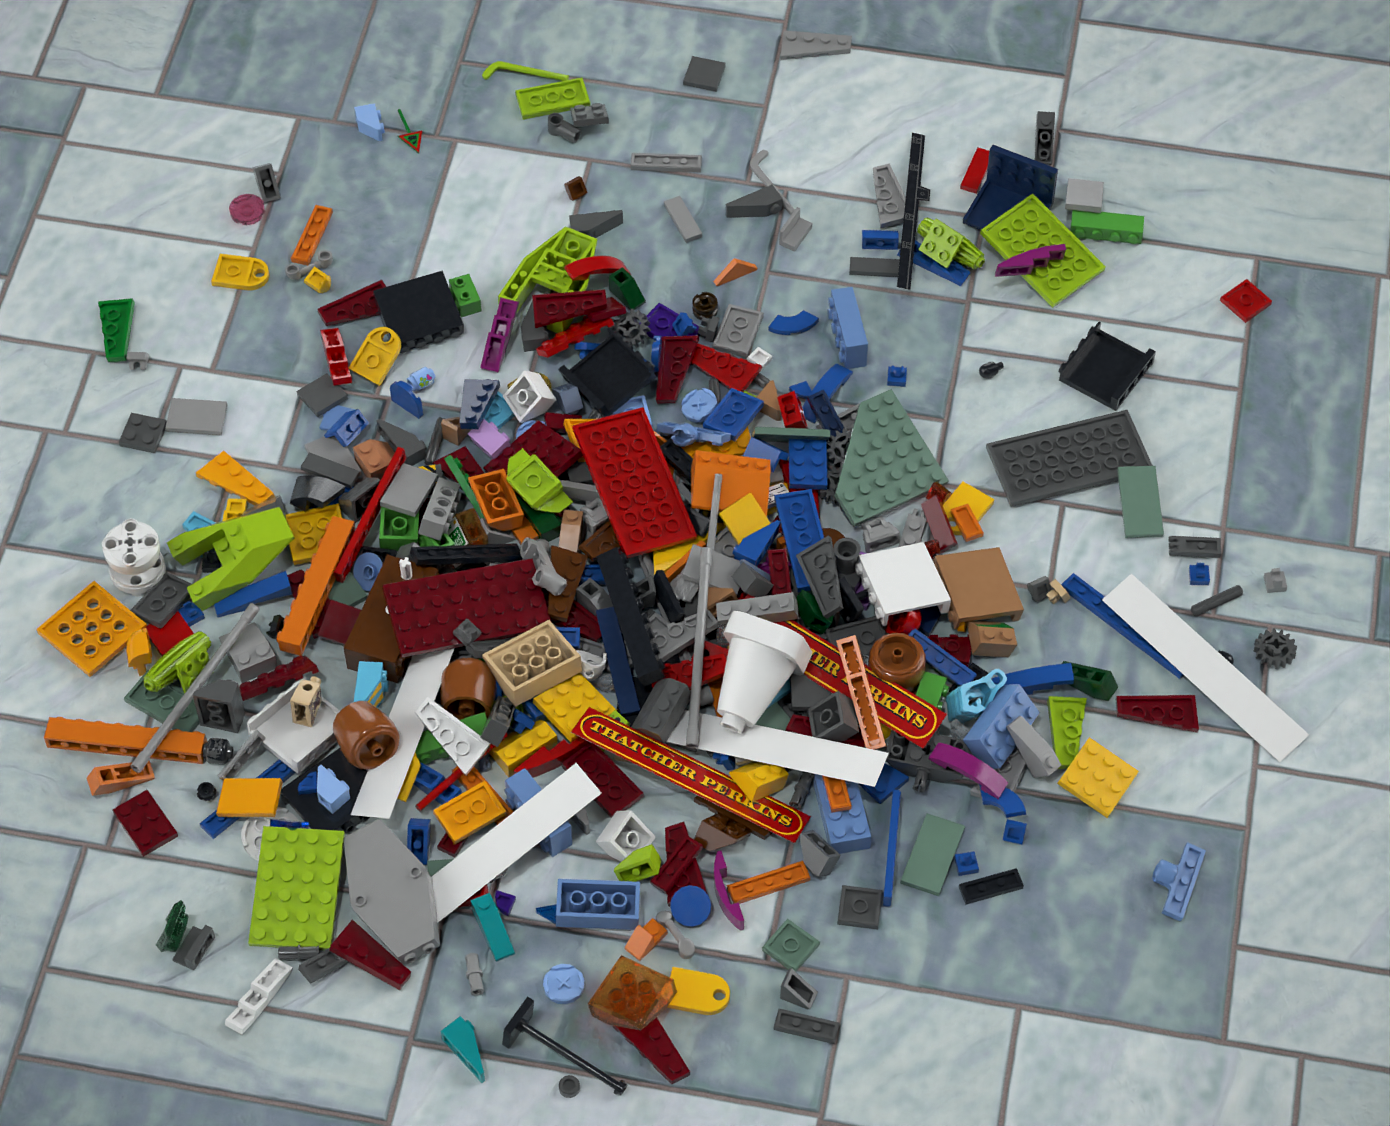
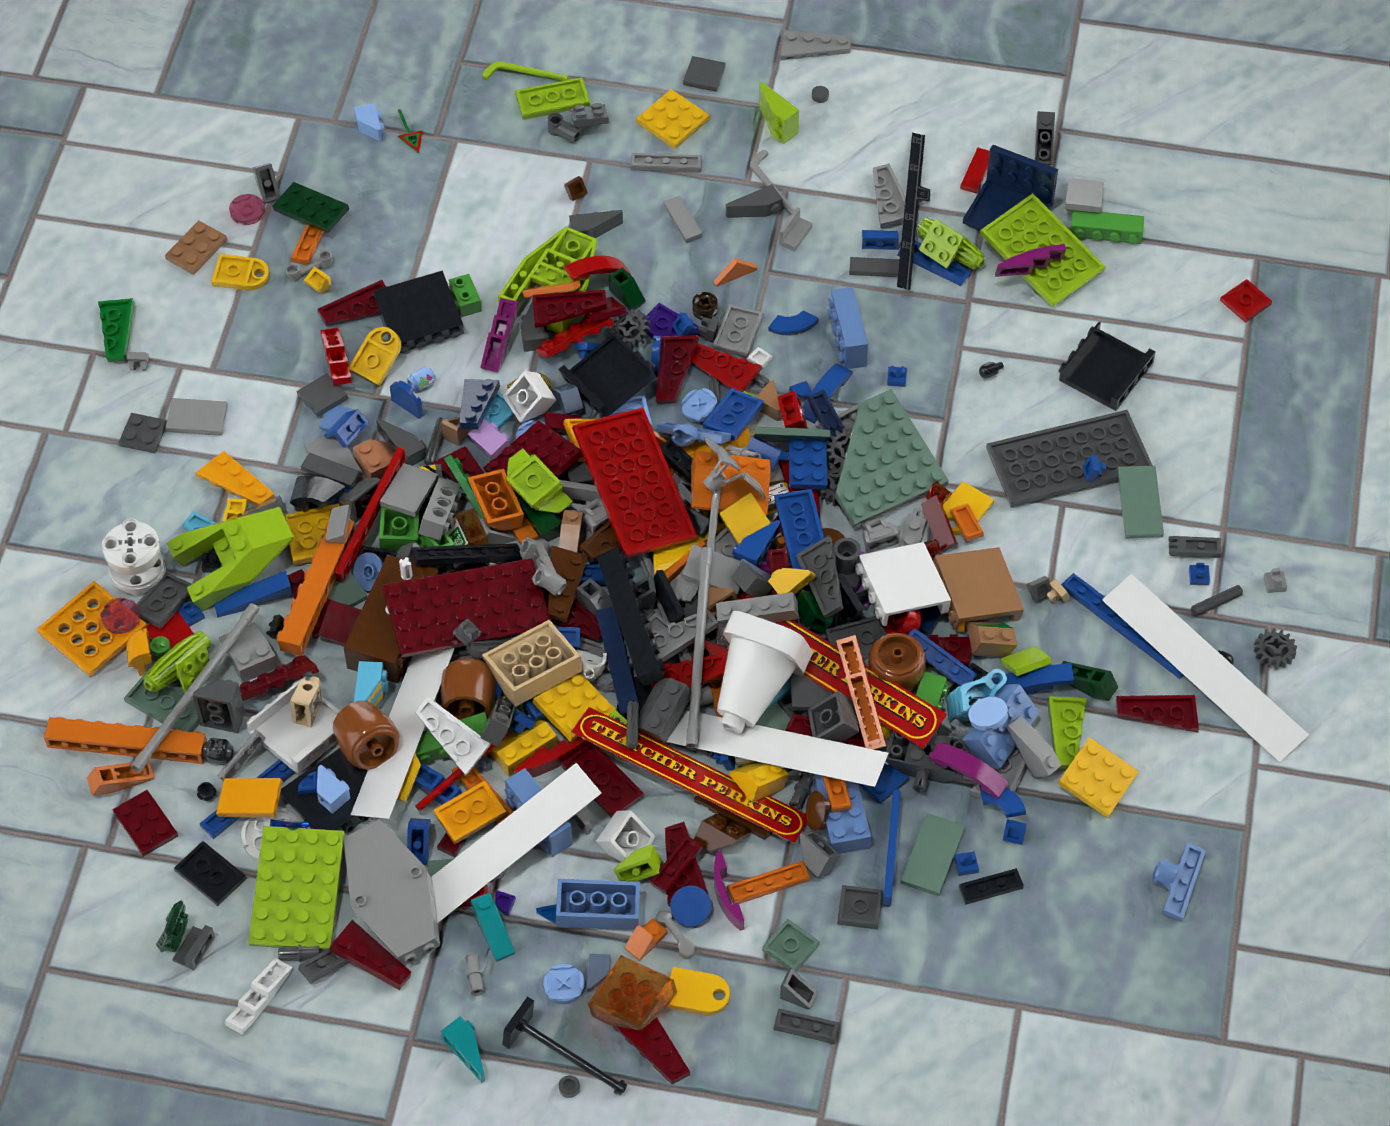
(120, 615): none -> clear pink tile
(160, 646): none -> bright green tile
(196, 247): none -> medium nougat plate
(210, 873): none -> black tile
(310, 207): none -> dark green plate
(338, 524): none -> light grey slope
(549, 289): none -> orange tile
(598, 969): none -> sand blue tile
(632, 725): none -> dark grey axle
(673, 119): none -> yellow plate
(717, 477): none -> light grey plant
(742, 452): none -> light grey pin
(778, 114): none -> lime slope
(790, 580): none -> yellow slope
(816, 811): none -> reddish brown dish
(820, 94): none -> dark grey tile
(988, 713): none -> light blue tile
(1026, 661): none -> lime tile
(1092, 468): none -> blue tile

